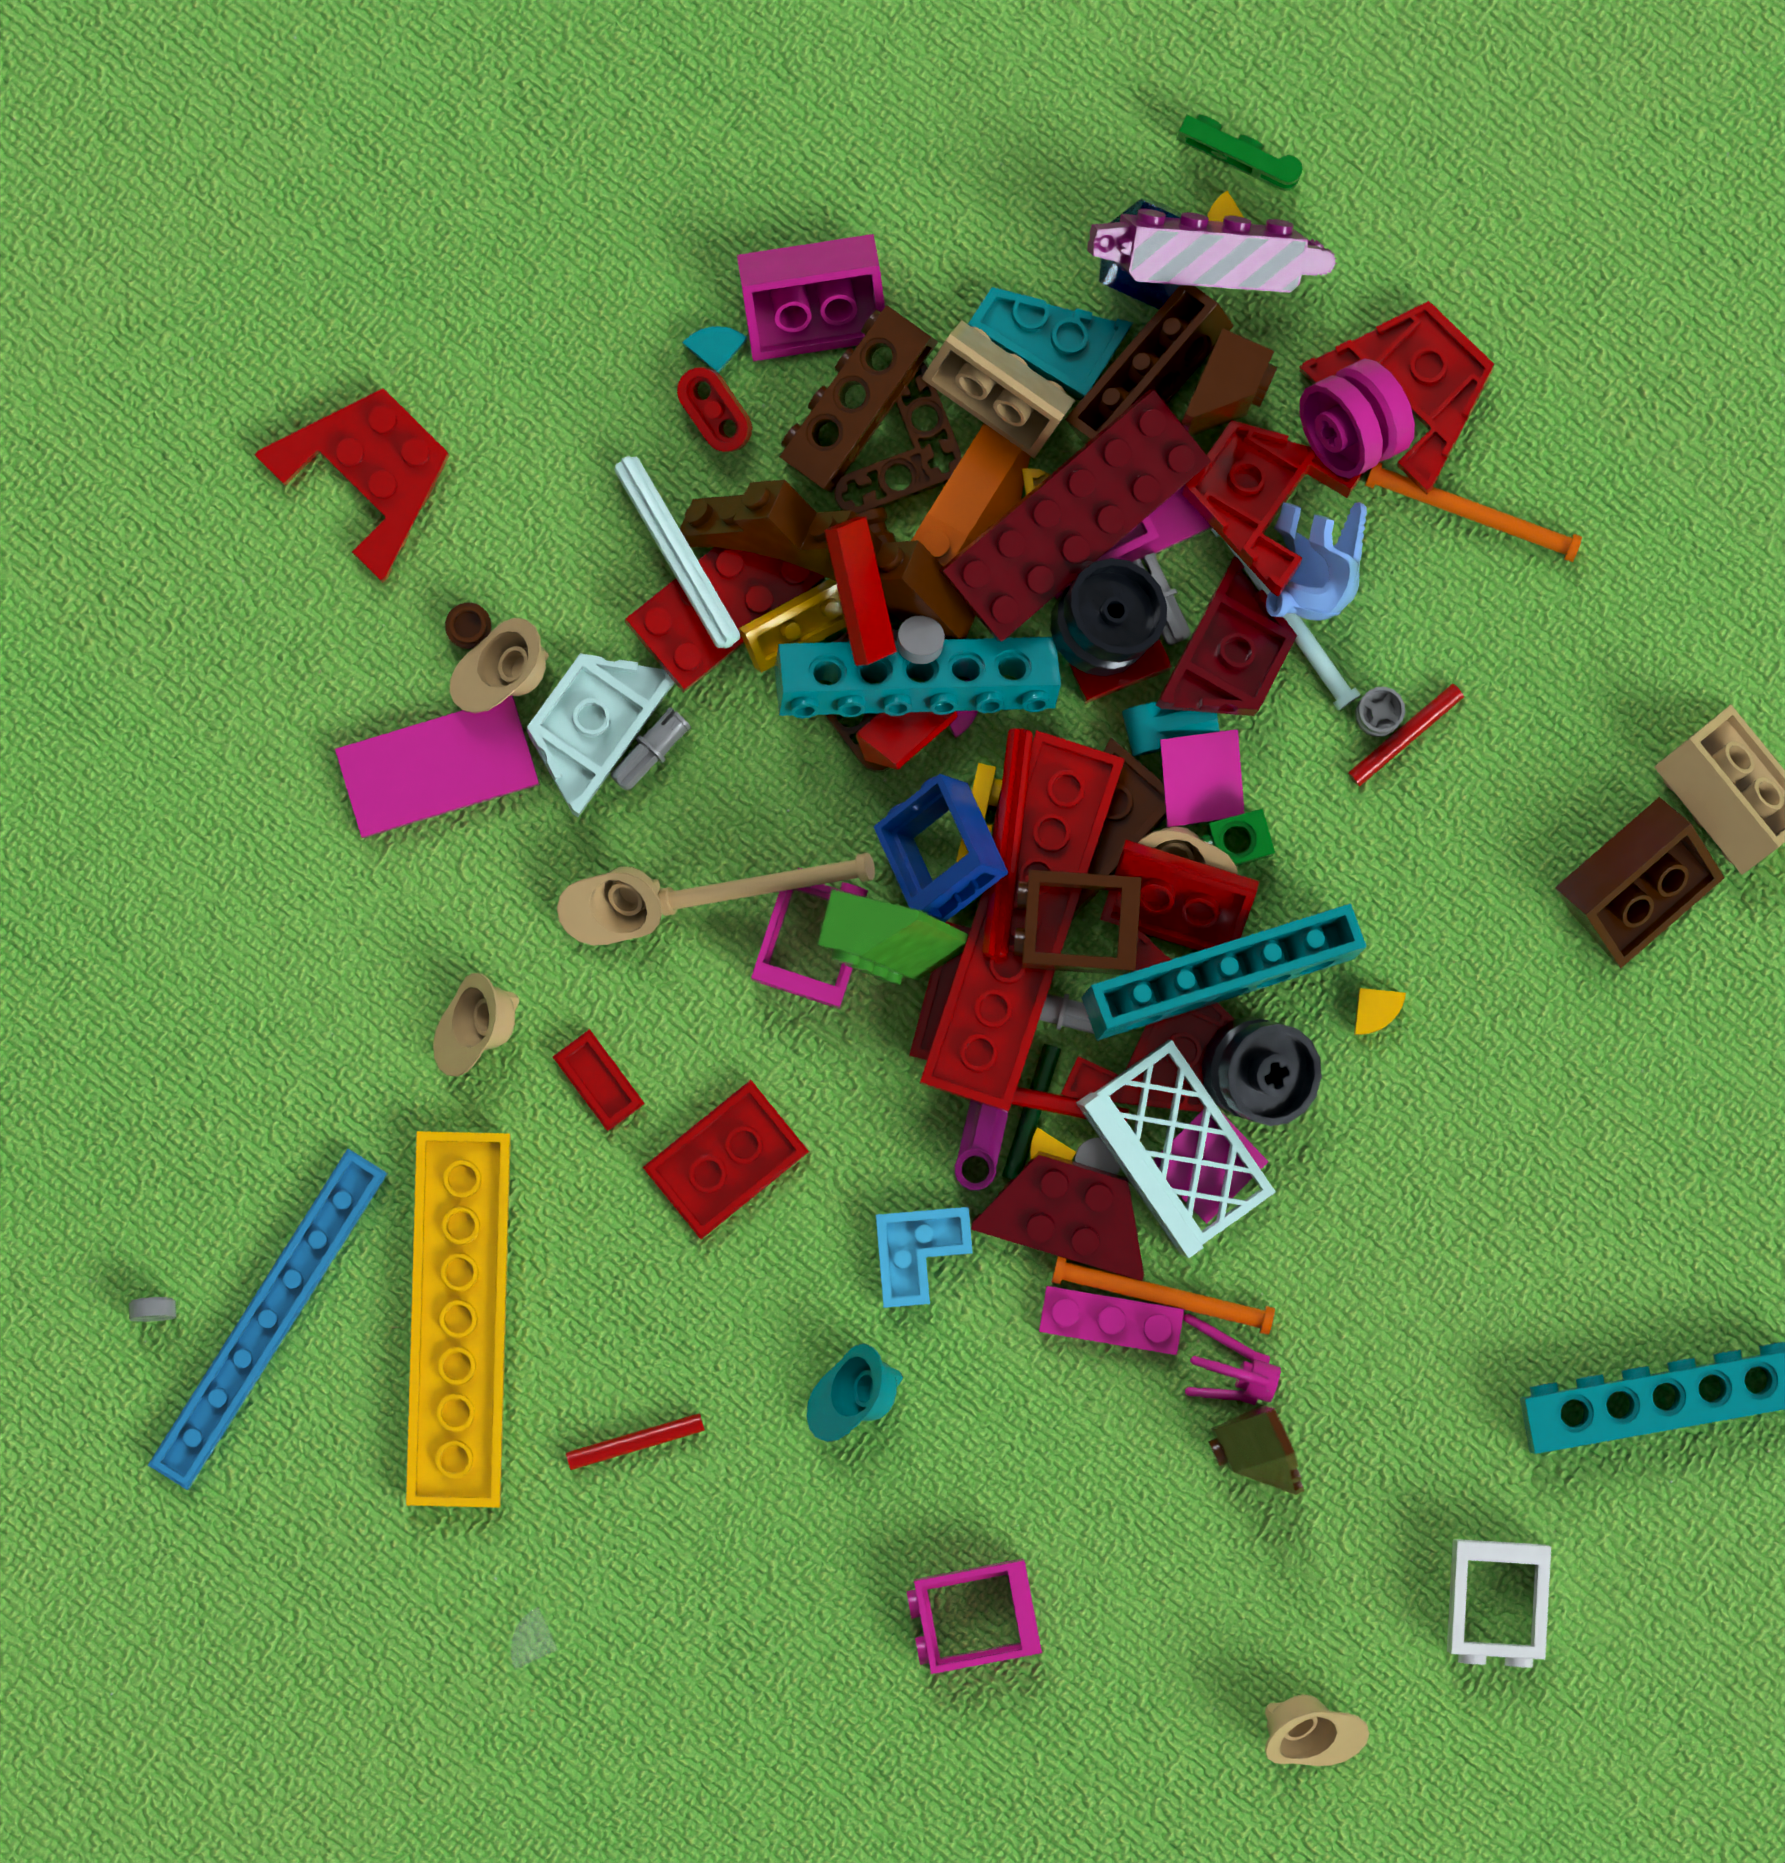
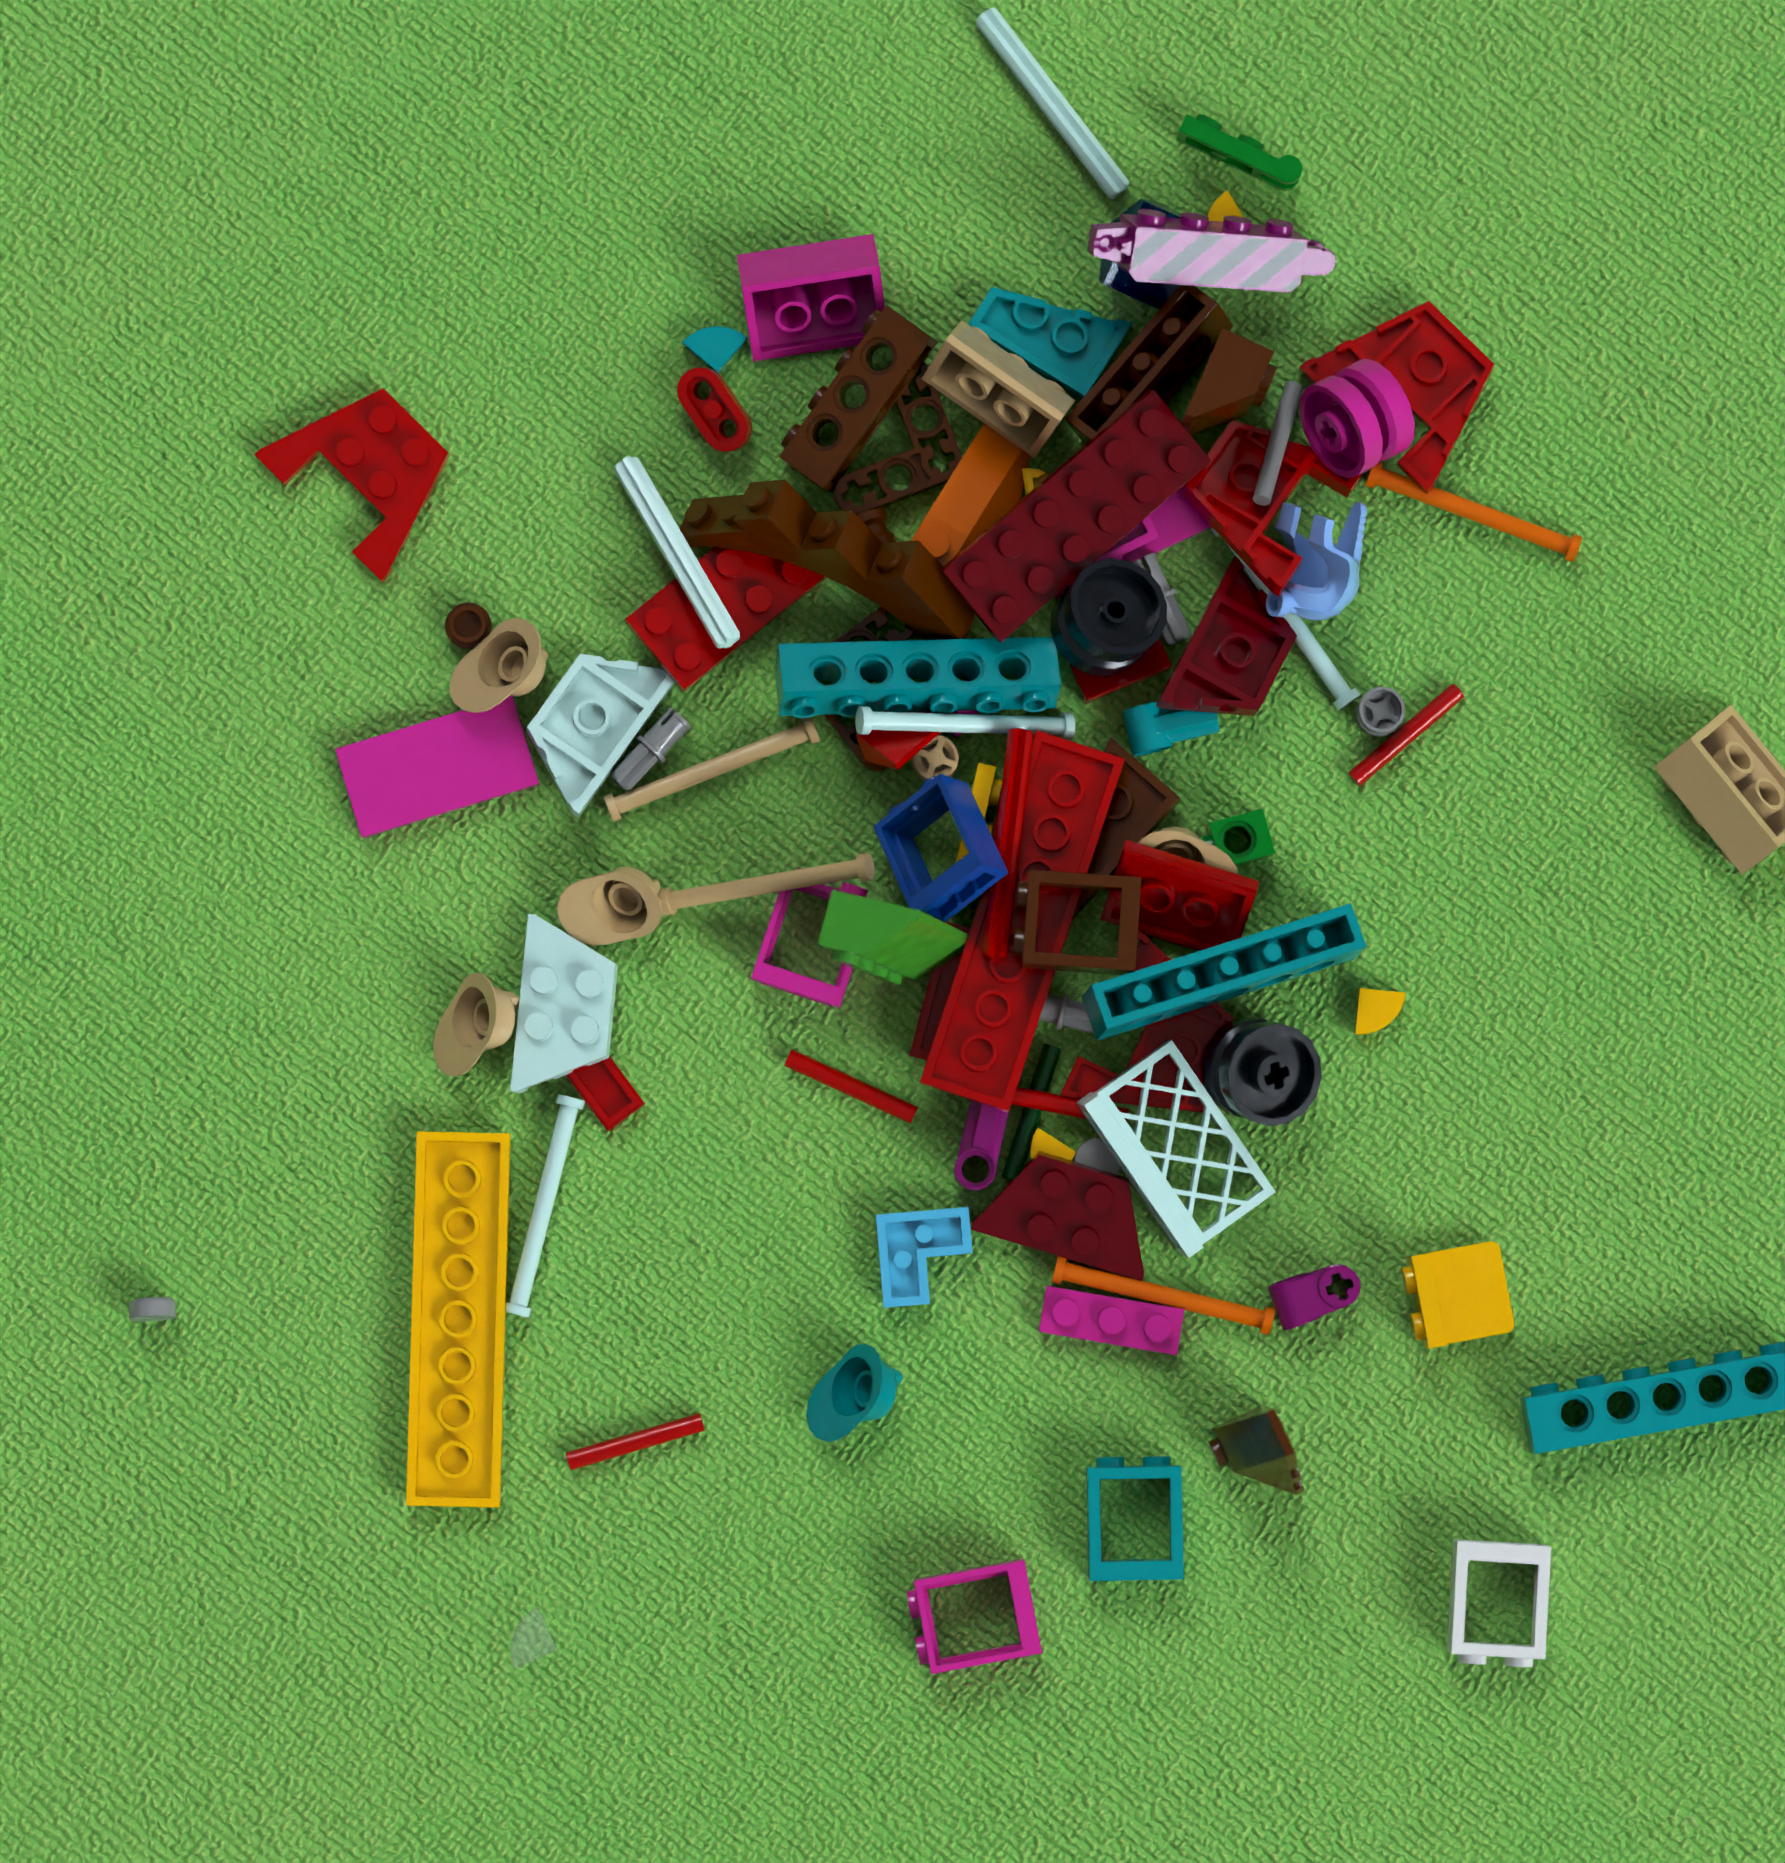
(267, 1319): dark azure tile -> none
(543, 1205): none -> light aqua bar
(562, 1006): none -> light aqua wing
(711, 768): none -> tan bar
(725, 1159): red tile -> none
(800, 620): yellow plate -> none
(851, 1086): none -> red bar
(860, 591): red tile -> none
(920, 639): light grey tile -> none
(937, 752): none -> tan wheel
(962, 723): none -> light aqua bar
(1052, 103): none -> light aqua axle
(1134, 1569): none -> teal window
(1202, 777): dark pink sticker -> none
(1210, 1178): dark pink sticker -> none
(1255, 1378): dark pink plant -> none
(1277, 443): none -> light grey bar
(1305, 1295): none -> magenta piece
(1311, 1734): tan piece -> none
(1458, 1294): none -> yellow bracket
(1640, 881): reddish brown slope -> none

